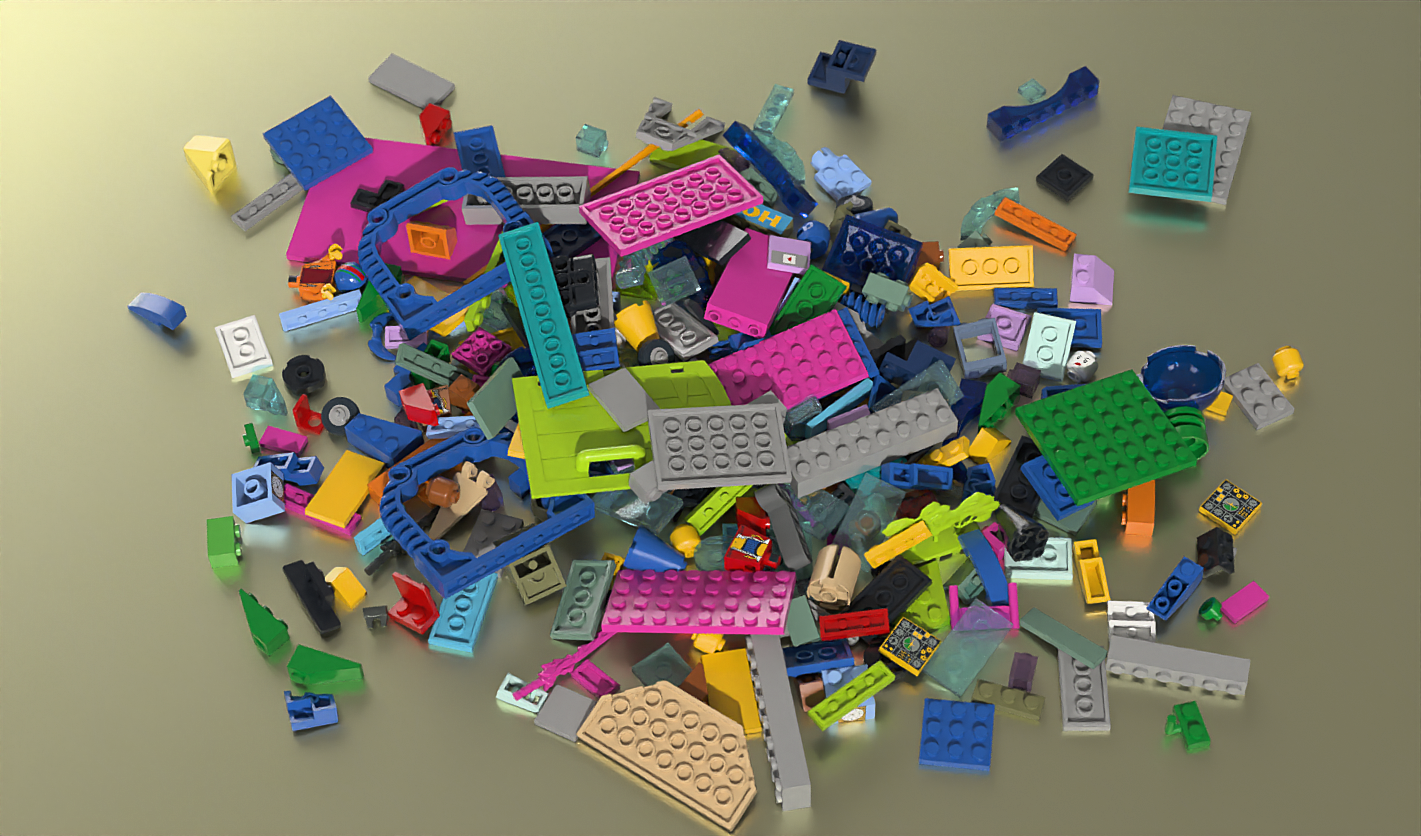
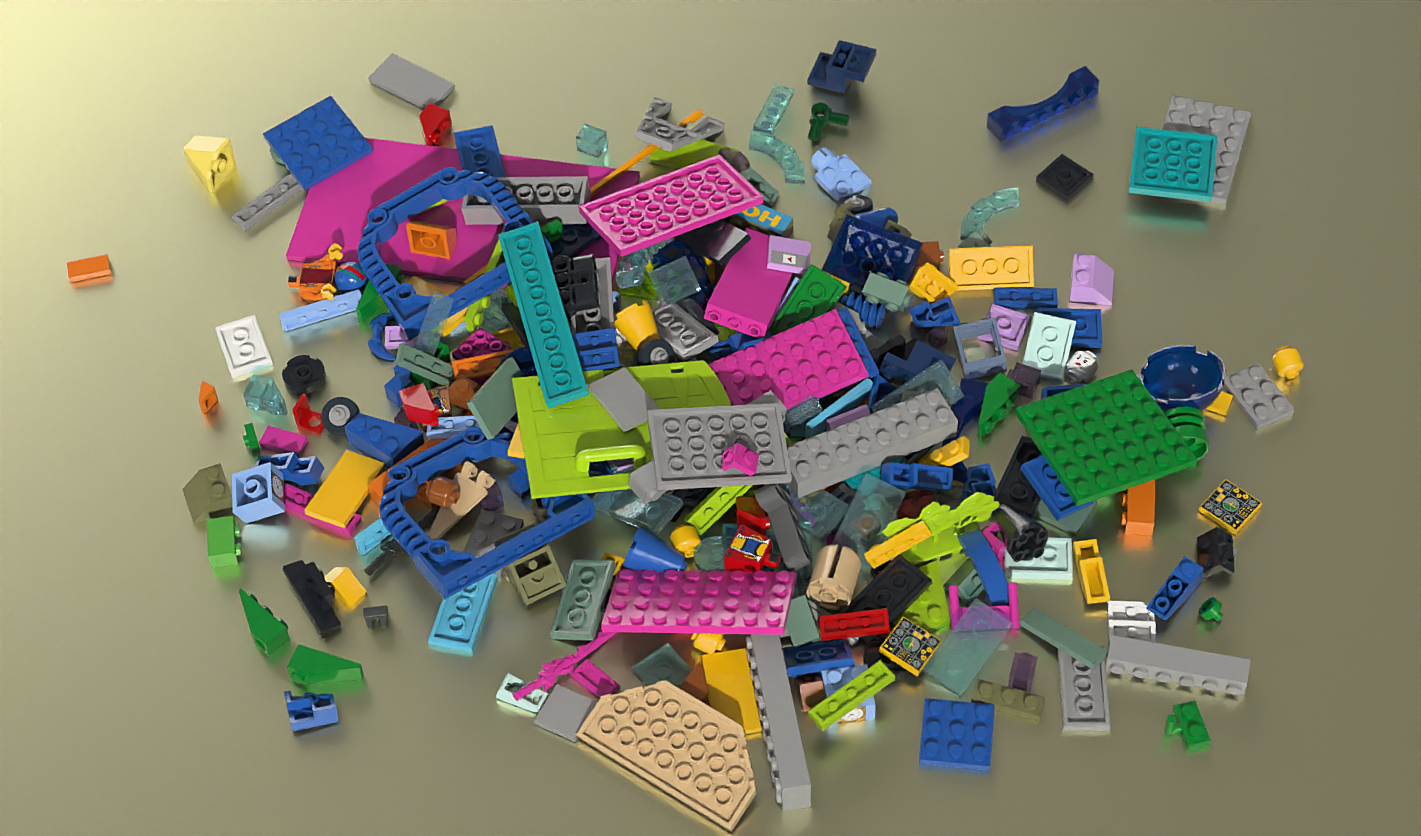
(88, 268): none -> orange tile
(158, 309): blue slope -> none
(207, 397): none -> orange slope
(208, 494): none -> olive slope
(367, 200): black tile -> none
(415, 607): red bracket -> none
(434, 323): none -> clear light blue plate
(478, 366): none -> orange tile
(552, 231): none -> green plate
(741, 459): none -> dark pink bracket
(788, 188): clear blue arch -> none
(817, 234): blue helmet -> none
(819, 122): none -> dark green axle
(987, 445): yellow slope -> none
(1032, 90): clear light blue tile -> none
(1035, 224): orange tile -> none
(1244, 602): dark pink tile -> none

